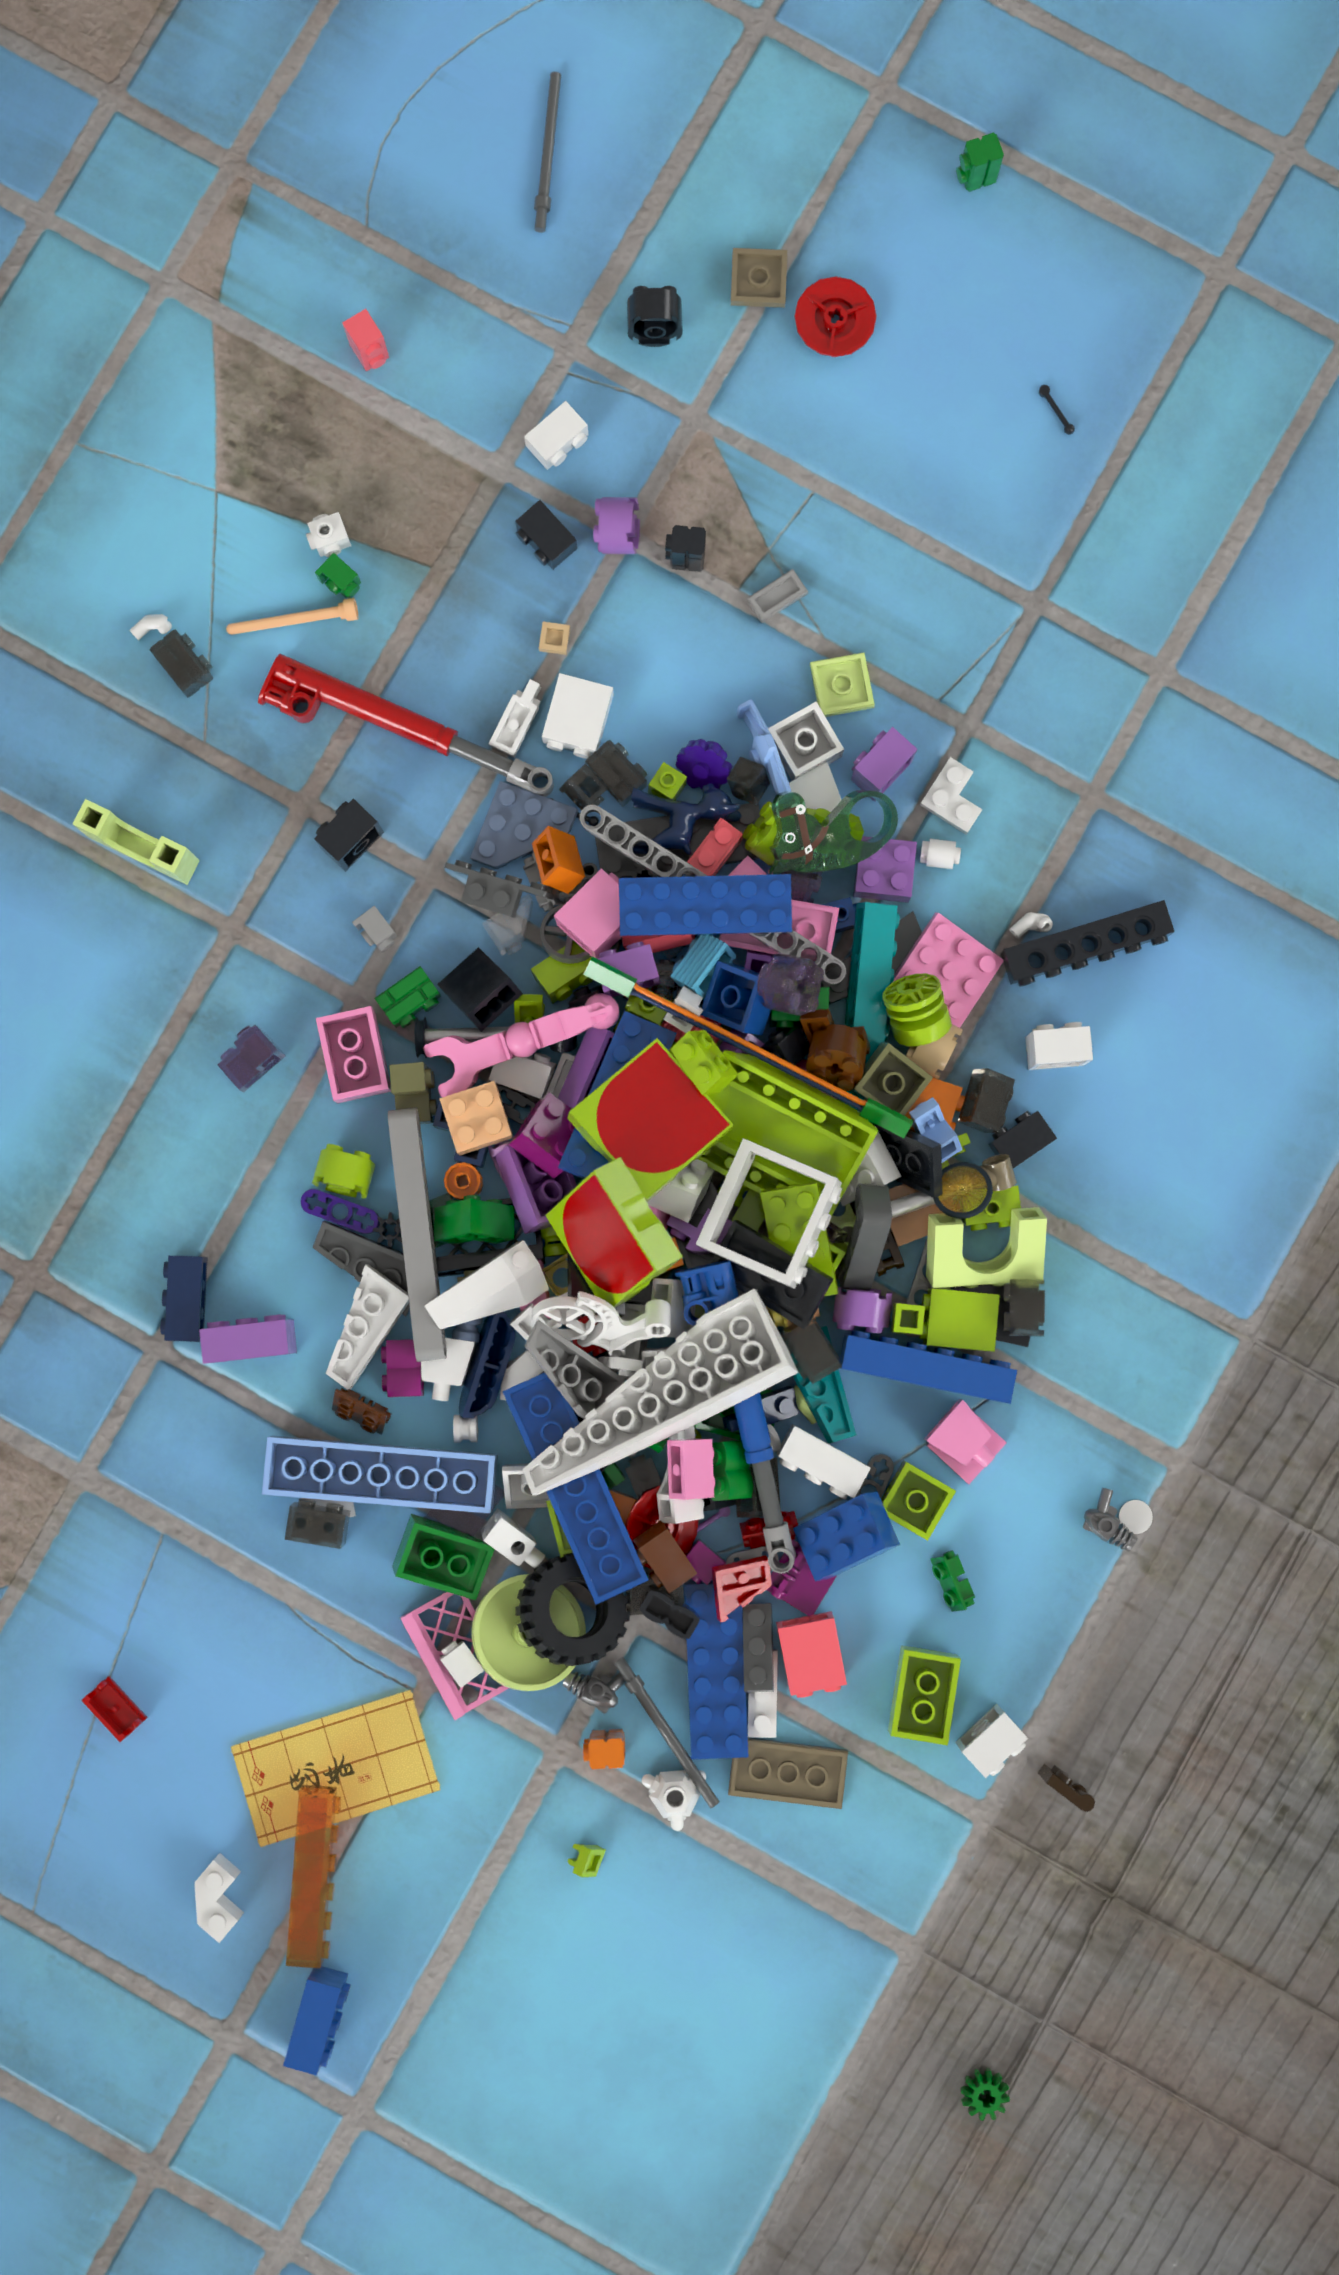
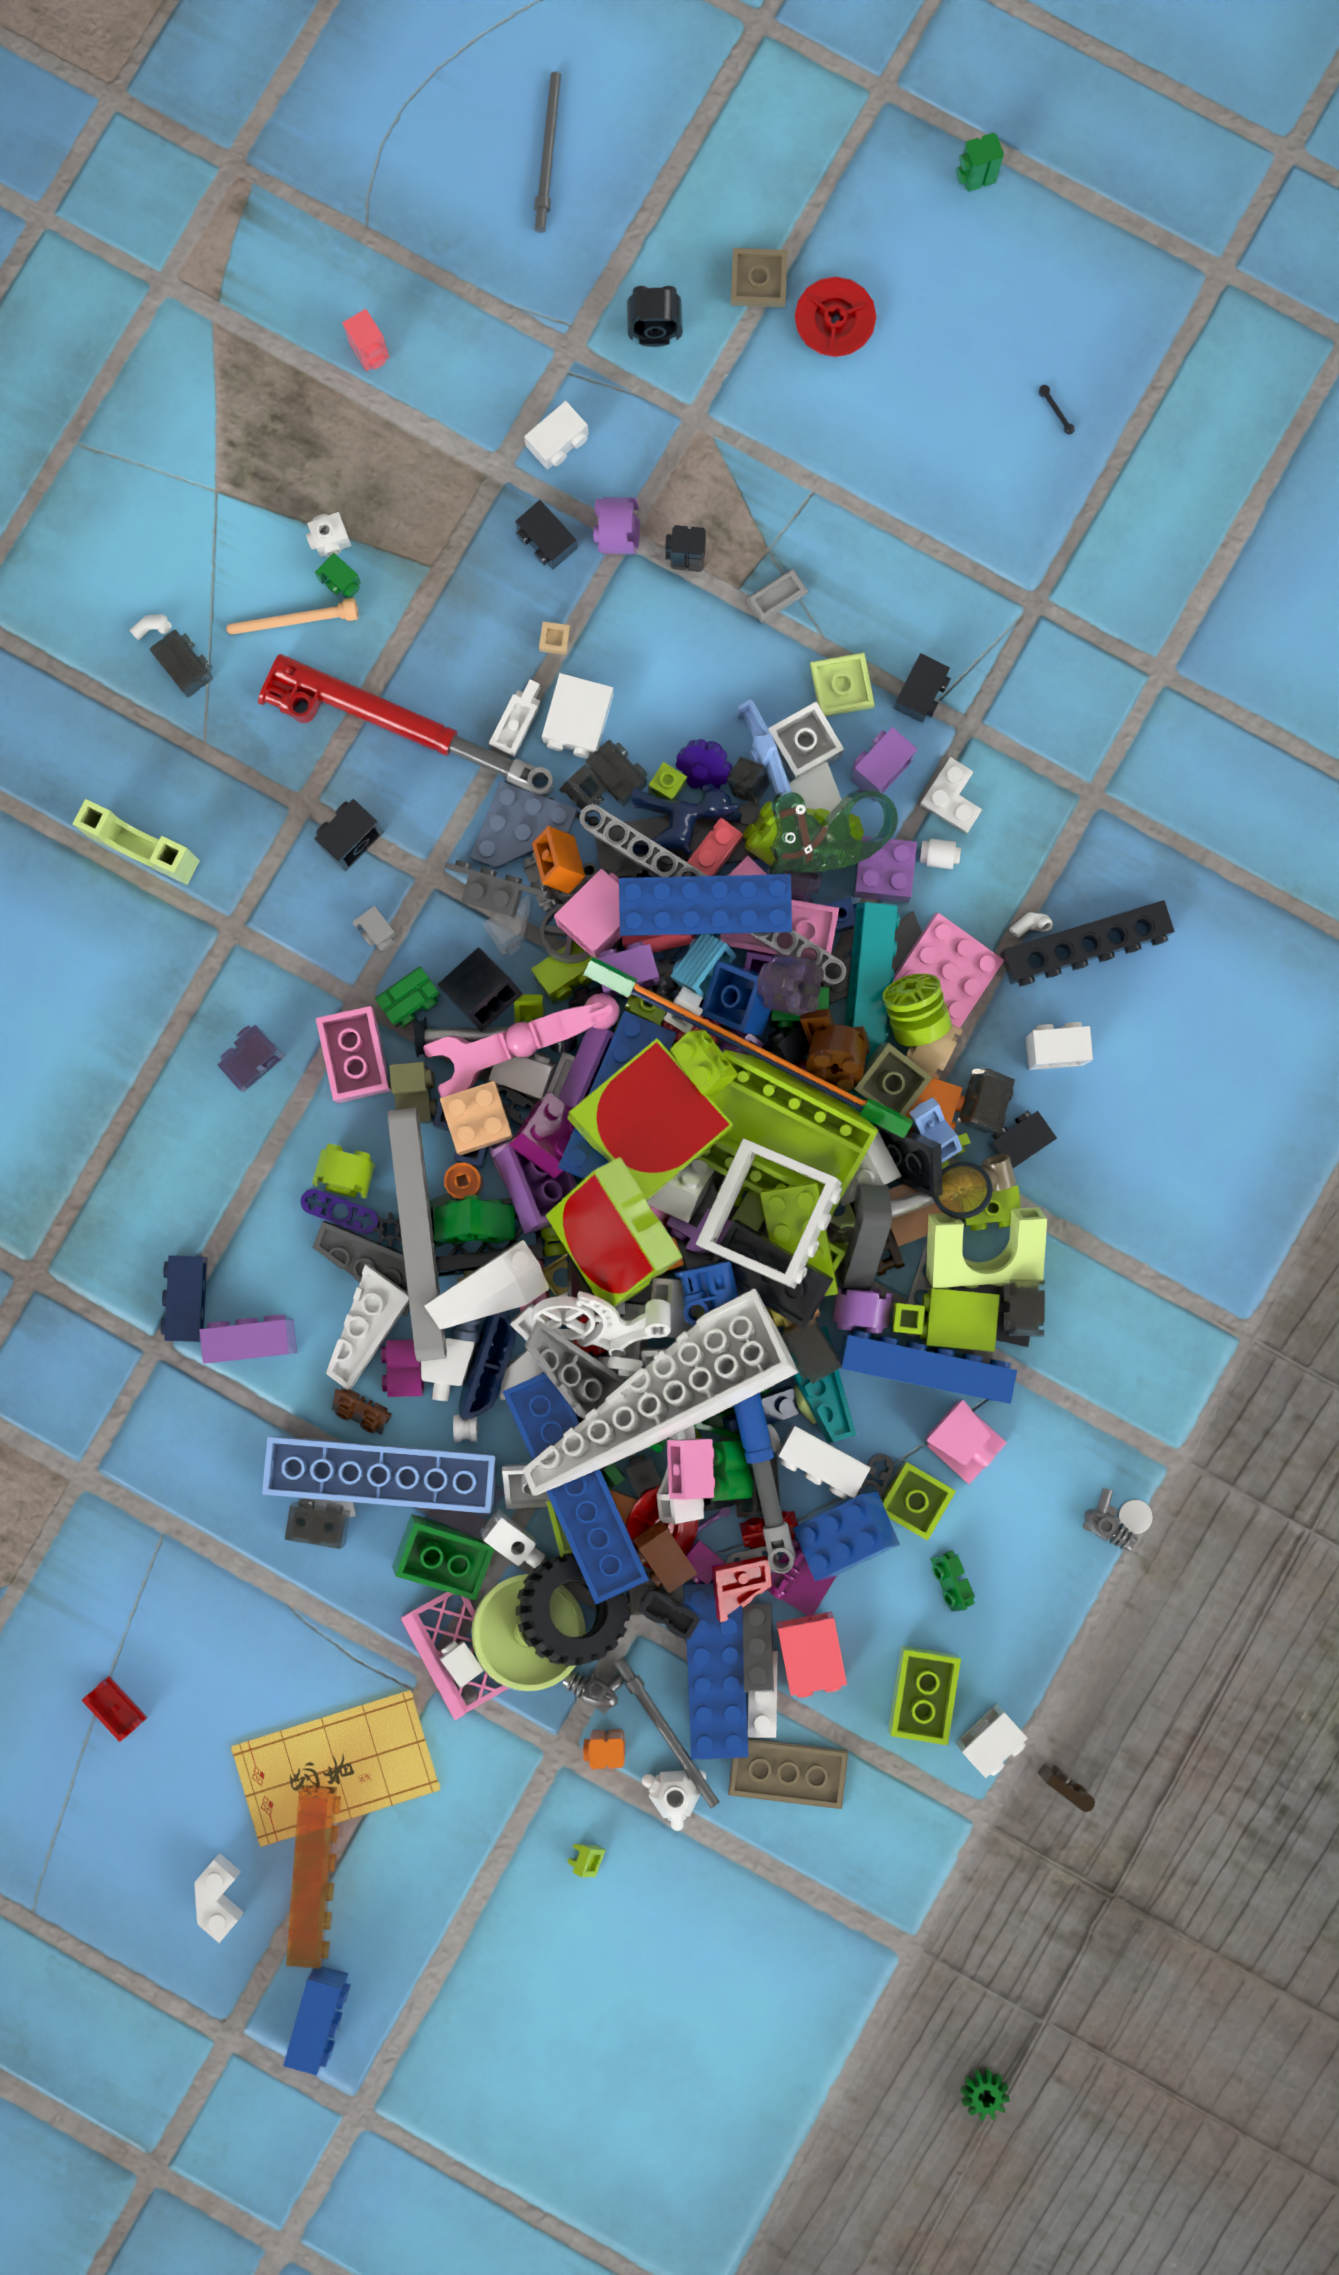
(922, 687): none -> black brick

